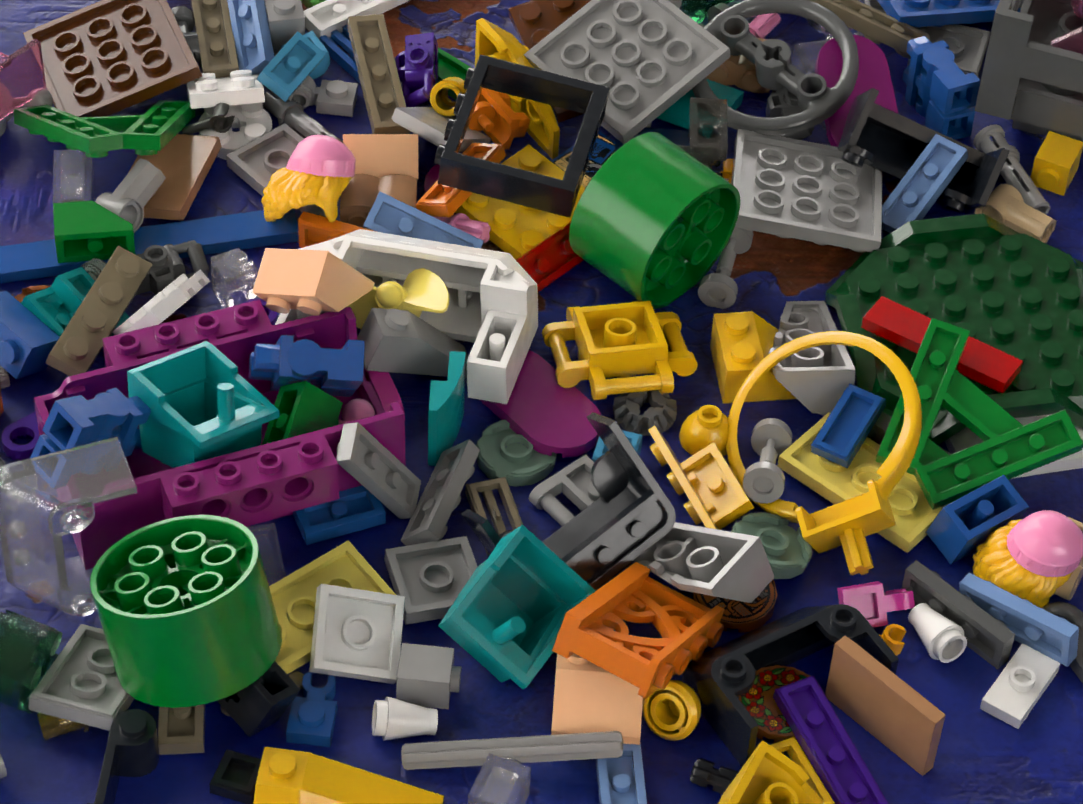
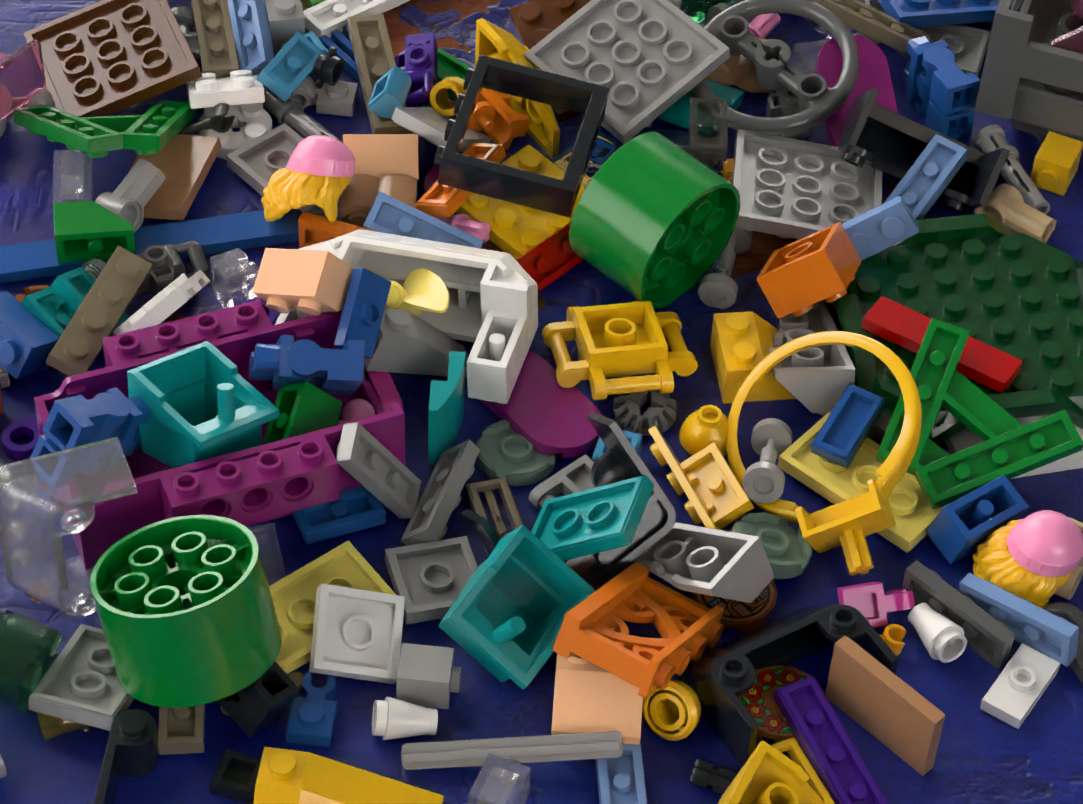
(328, 68): none -> black plate
(363, 310): none -> blue plate
(390, 92): none -> dark azure brick
(593, 518): none -> teal tile
(809, 271): none -> orange brick
(881, 227): none -> medium blue plate

